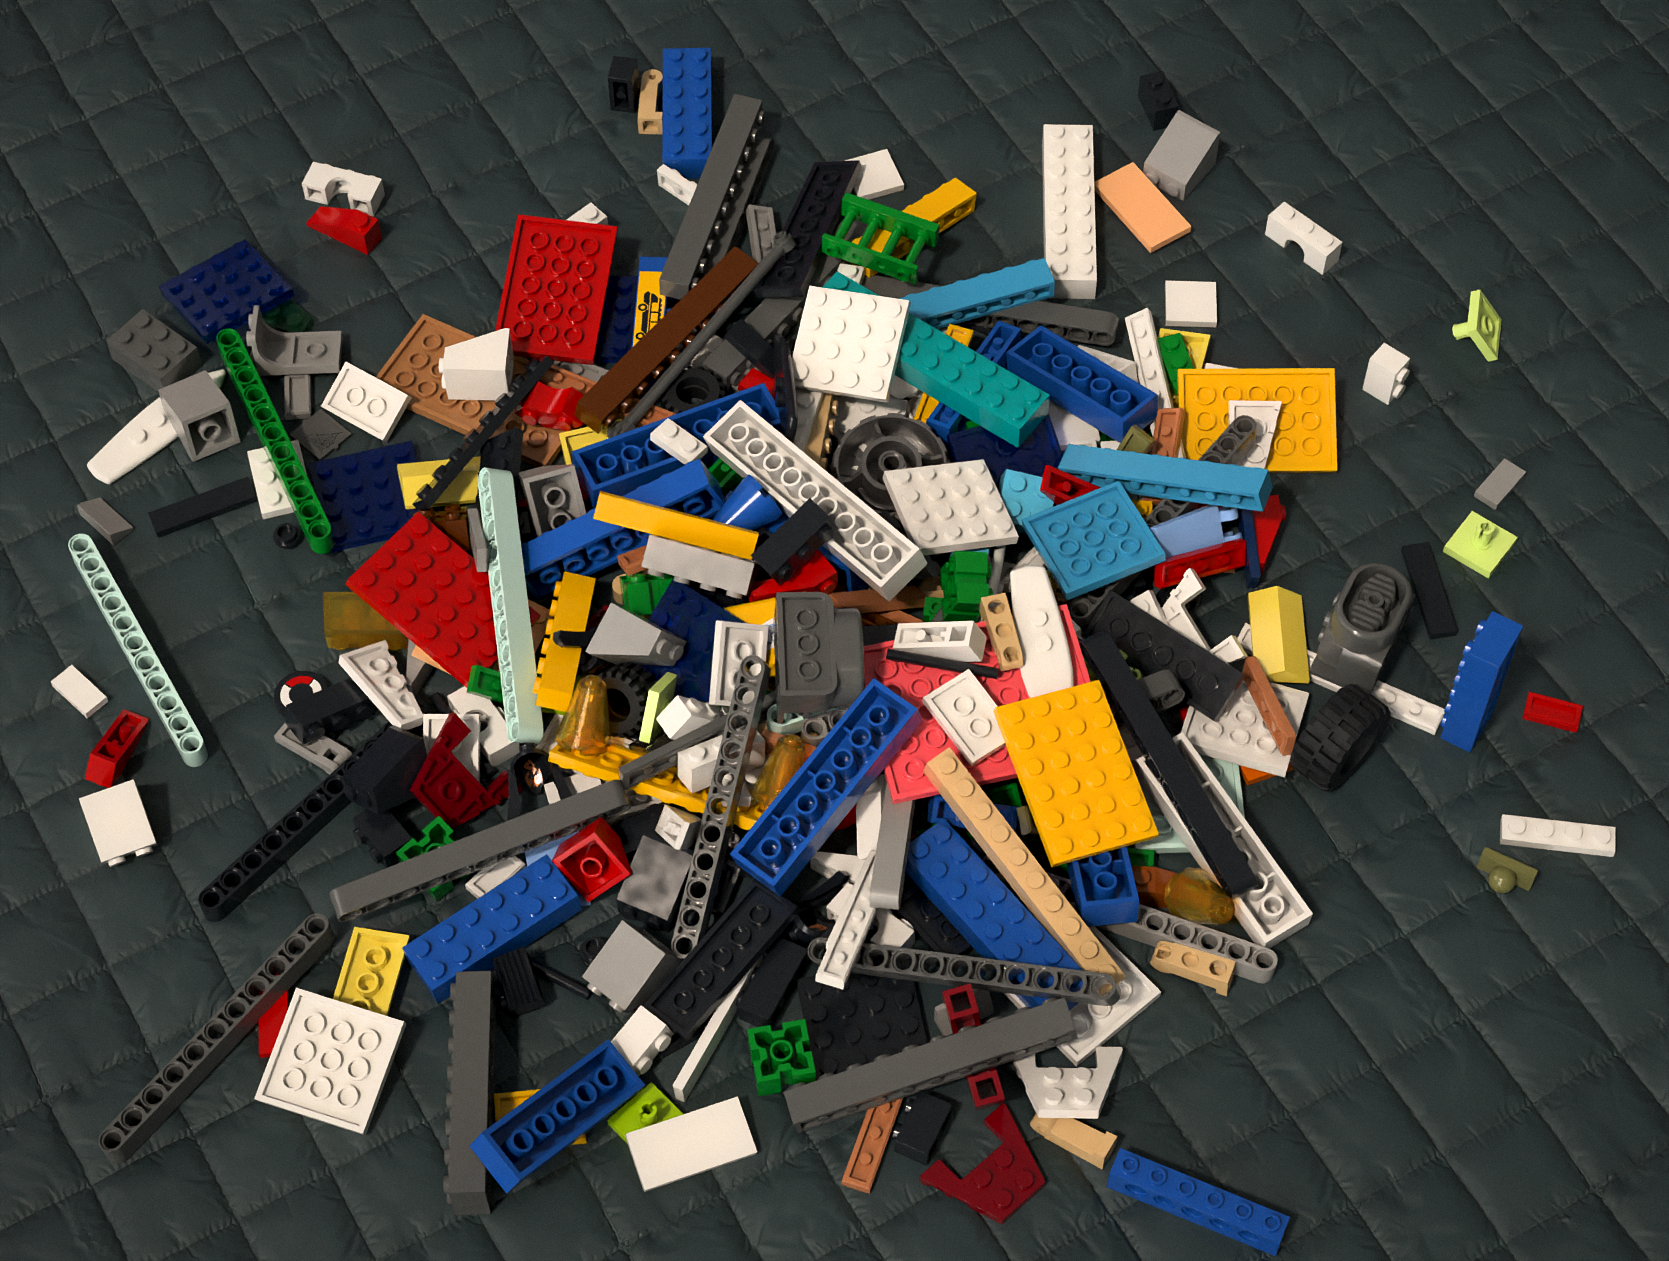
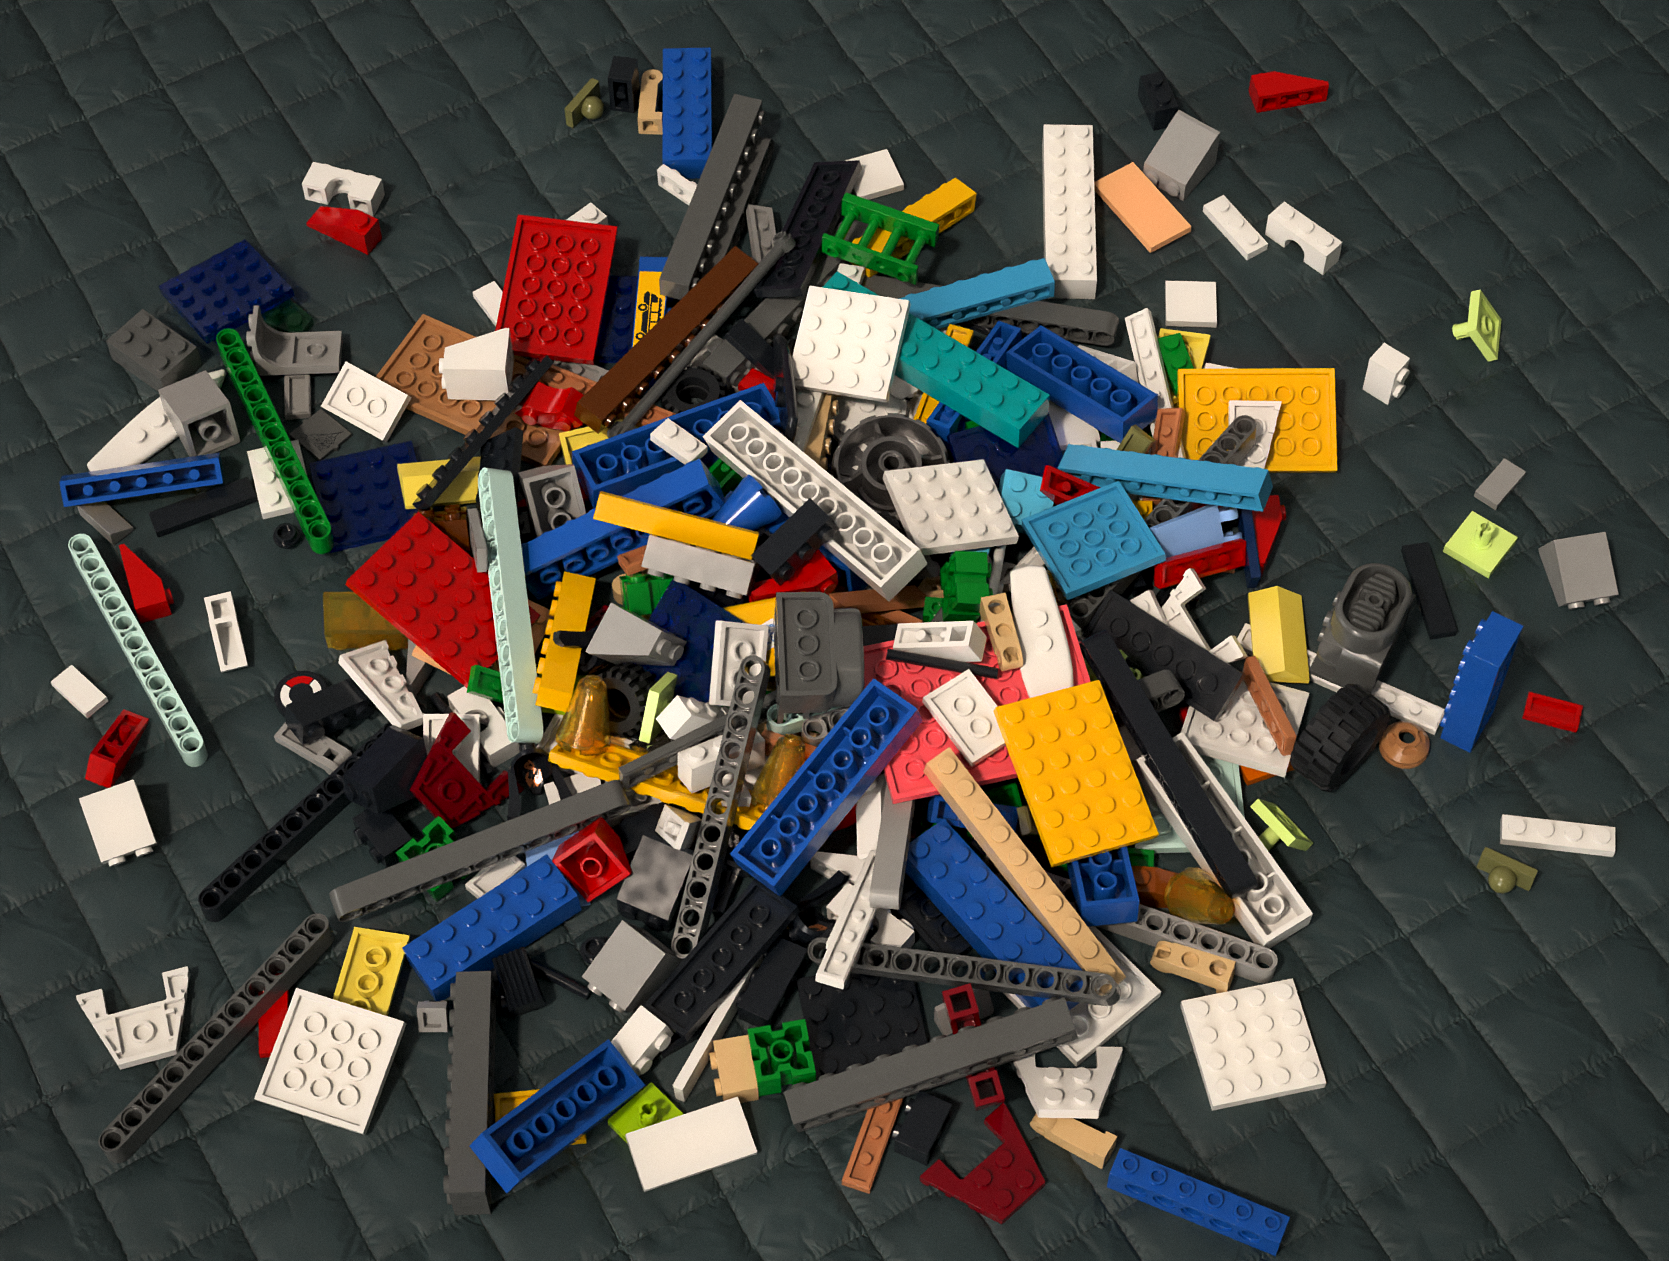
(141, 479): none -> blue brick
(144, 1031): none -> white wing
(146, 587): none -> red slope
(226, 632): none -> white slope
(433, 1016): none -> light grey tile
(489, 300): none -> white tile
(585, 104): none -> olive tile
(735, 1069): none -> tan brick
(1235, 227): none -> white plate
(1252, 1044): none -> white plate
(1279, 827): none -> yellowish green tile
(1283, 90): none -> red slope
(1404, 754): none -> medium nougat piece
(1580, 570): none -> light grey slope

